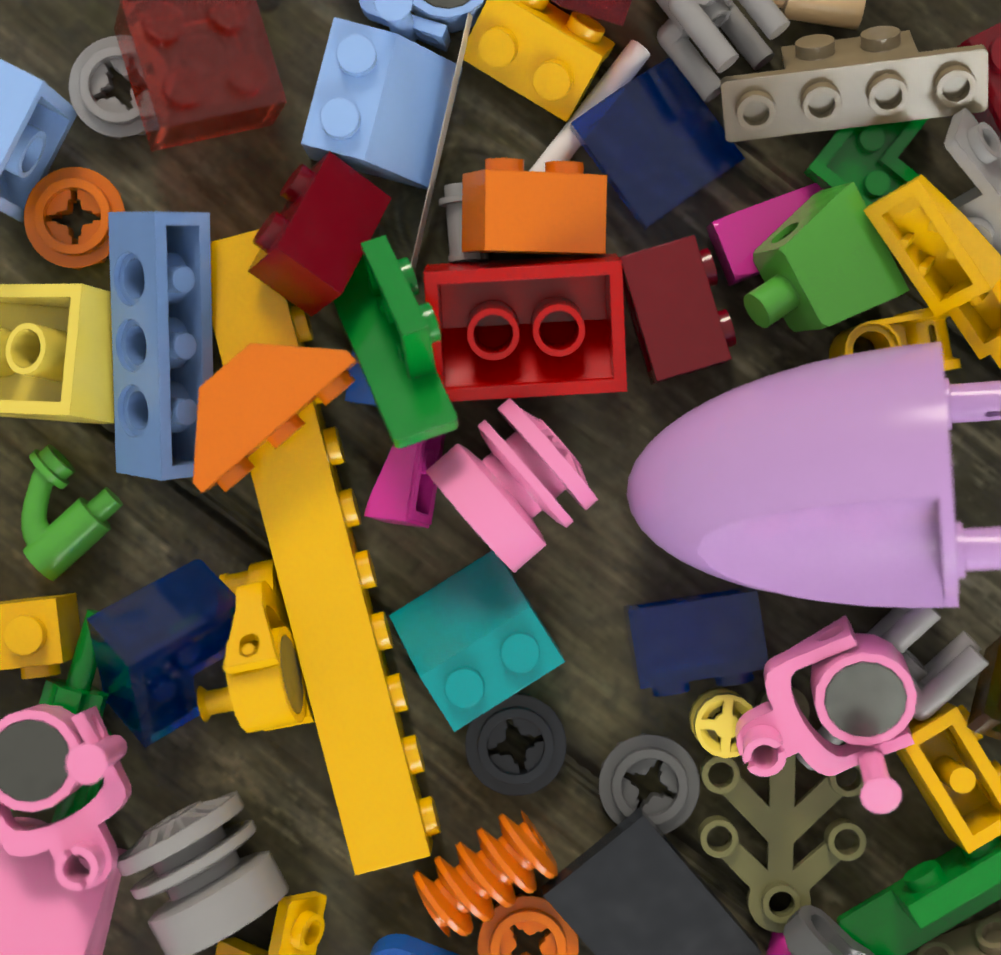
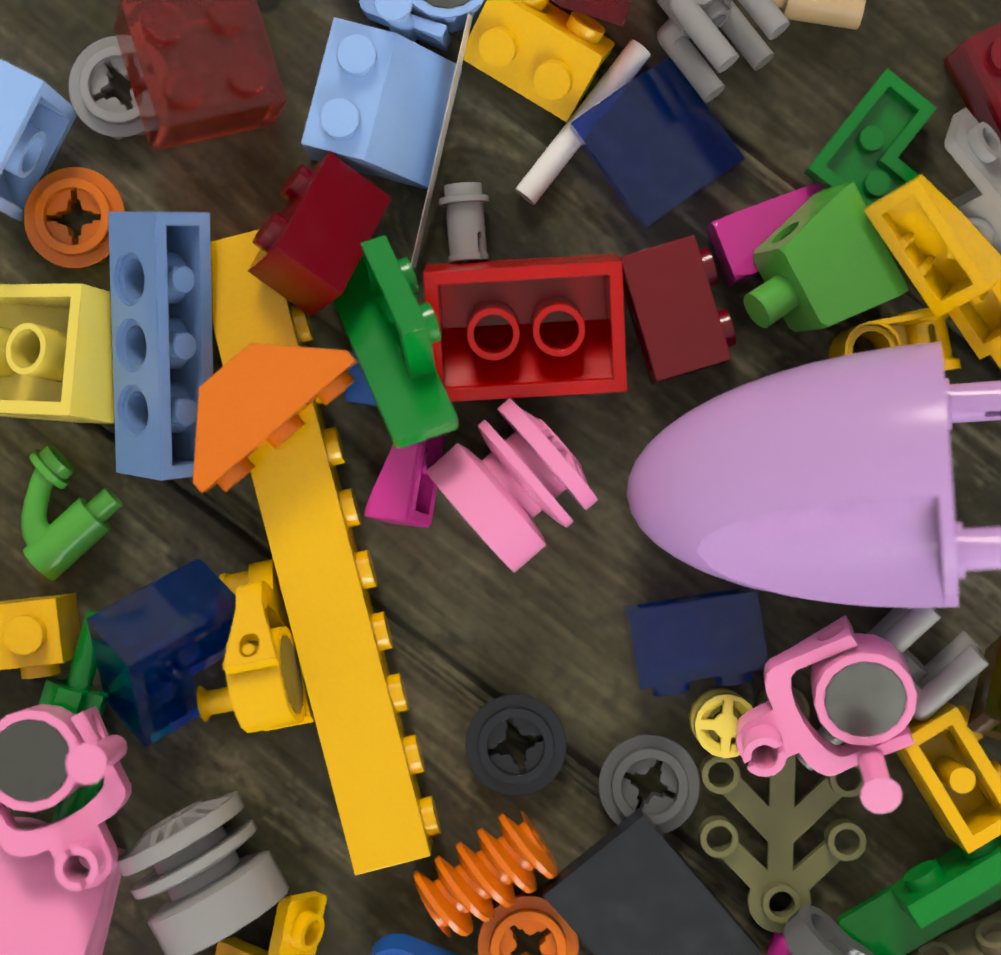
(475, 640): teal slope -> none
(534, 210): orange brick -> none
(853, 85): dark tan bracket -> none

